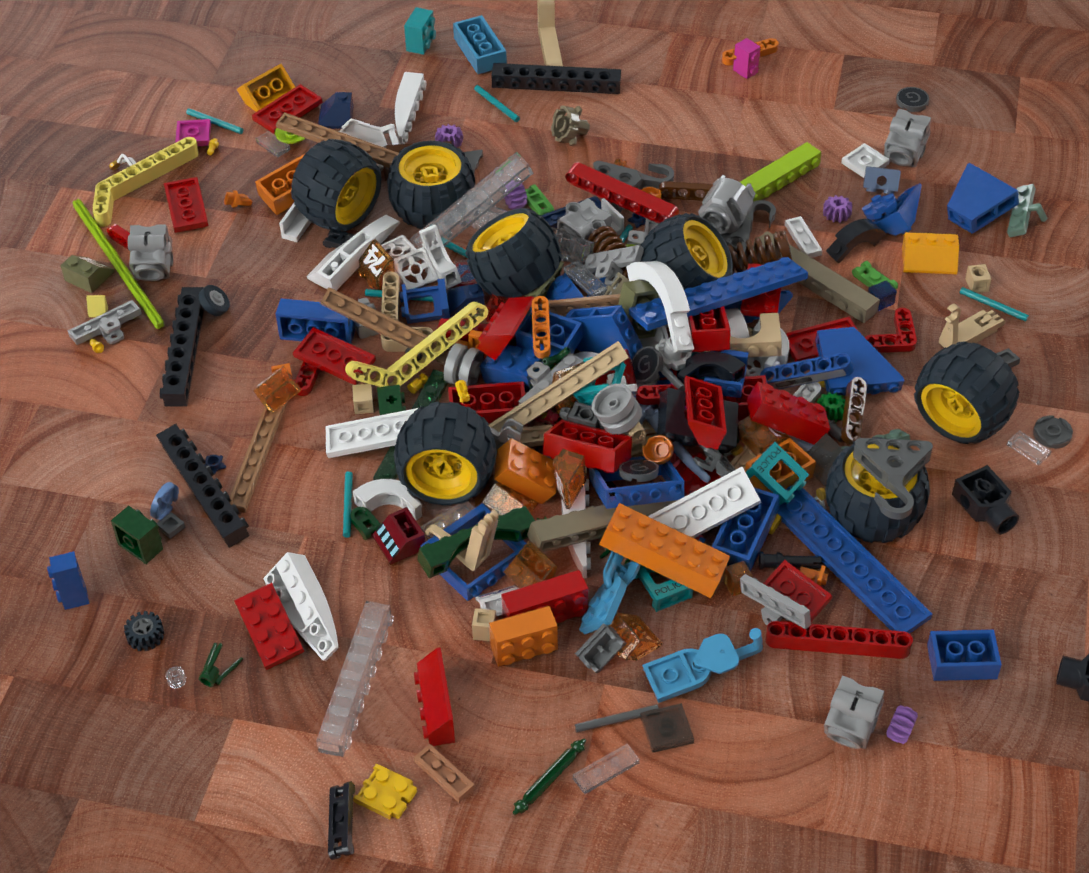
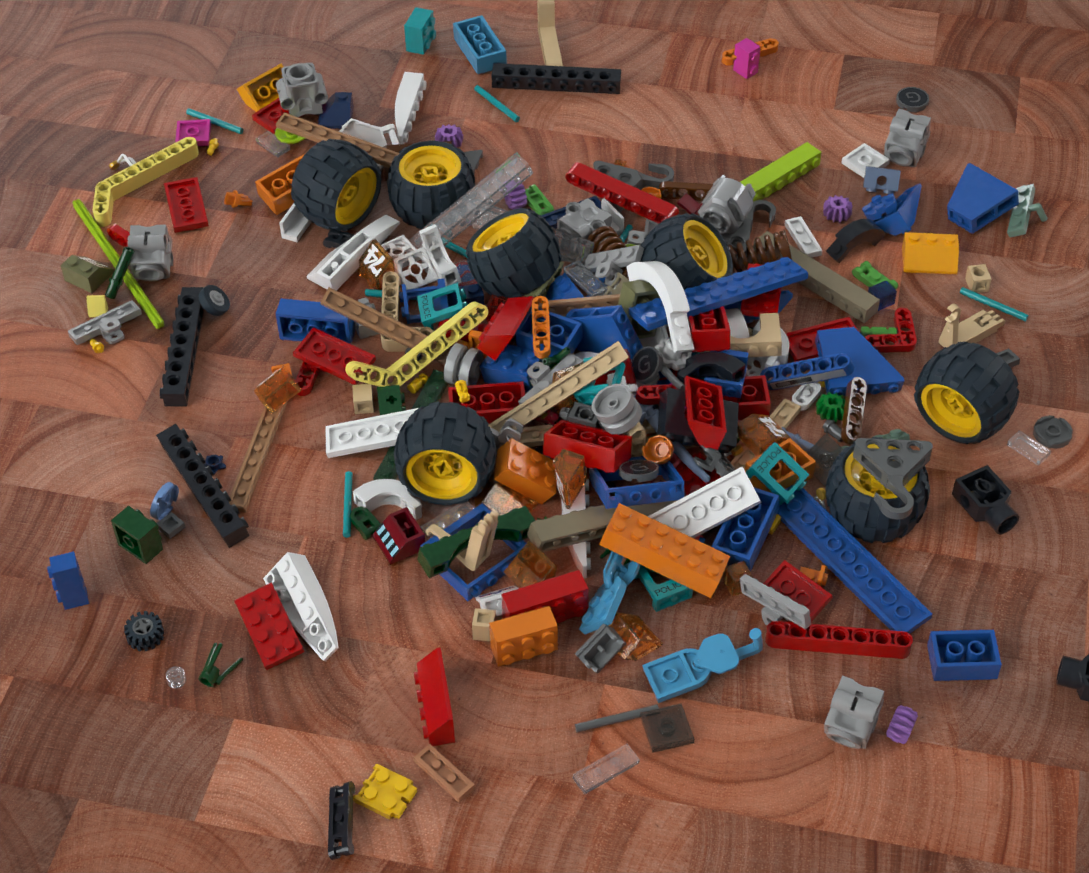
(116, 279): none -> dark green pin
(301, 89): none -> light grey piece
(354, 679): clear brick -> none
(426, 305): none -> teal window
(549, 776): dark green wheel -> none
(568, 125): dark tan piece -> none
(637, 220): dark blue plate -> none
(689, 204): none -> dark red bracket
(775, 560): black pin -> none
(787, 413): red brick -> none
(865, 330): none -> bright green axle

